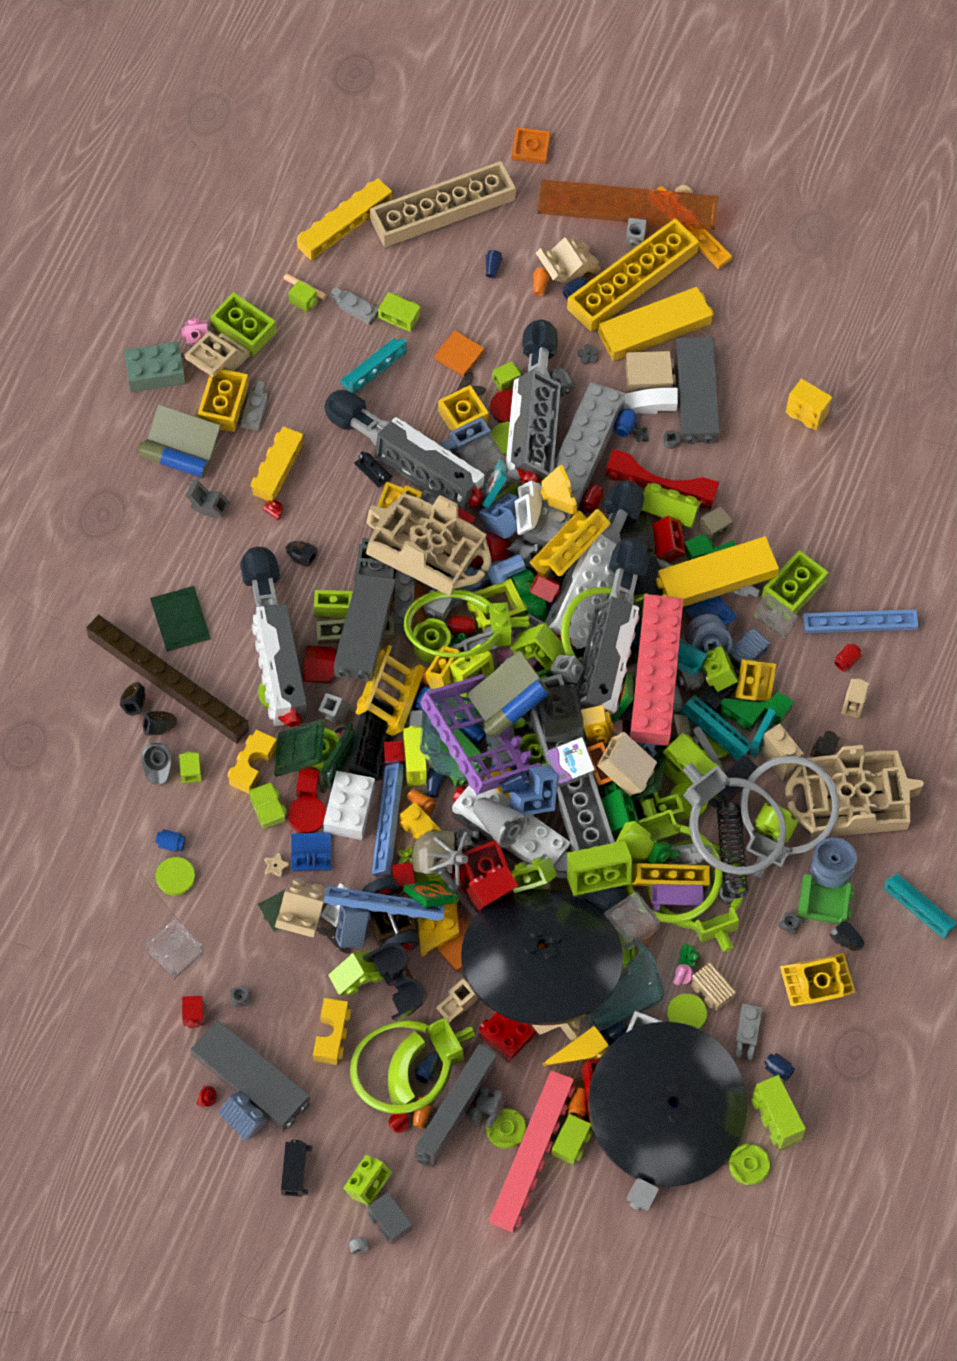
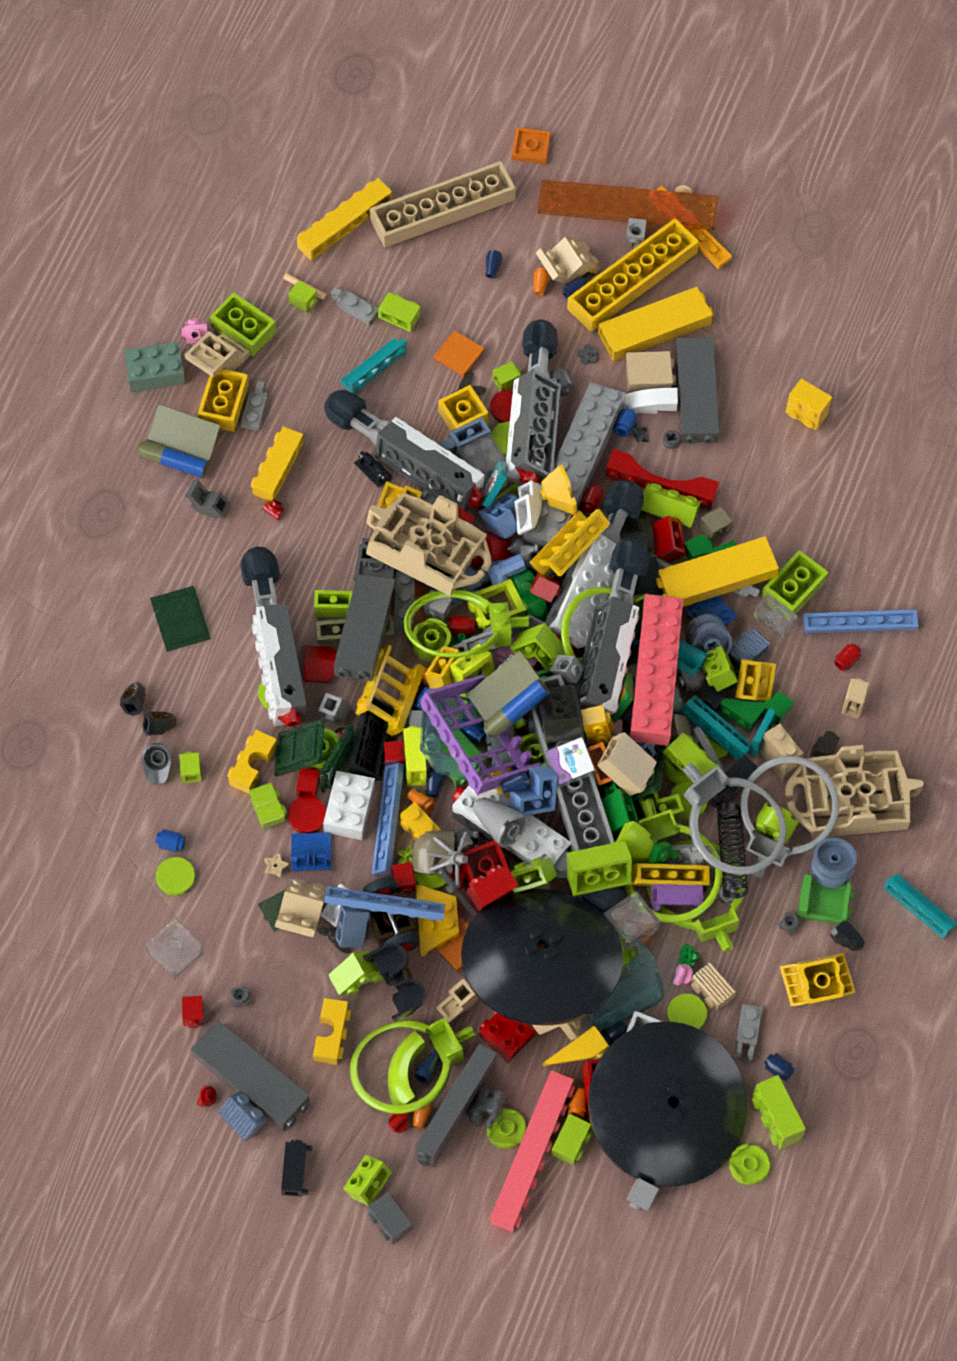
(167, 679): dark brown brick -> none
(301, 552): black rock -> none
(358, 1245): light grey axle -> none
(431, 893): green tile -> none

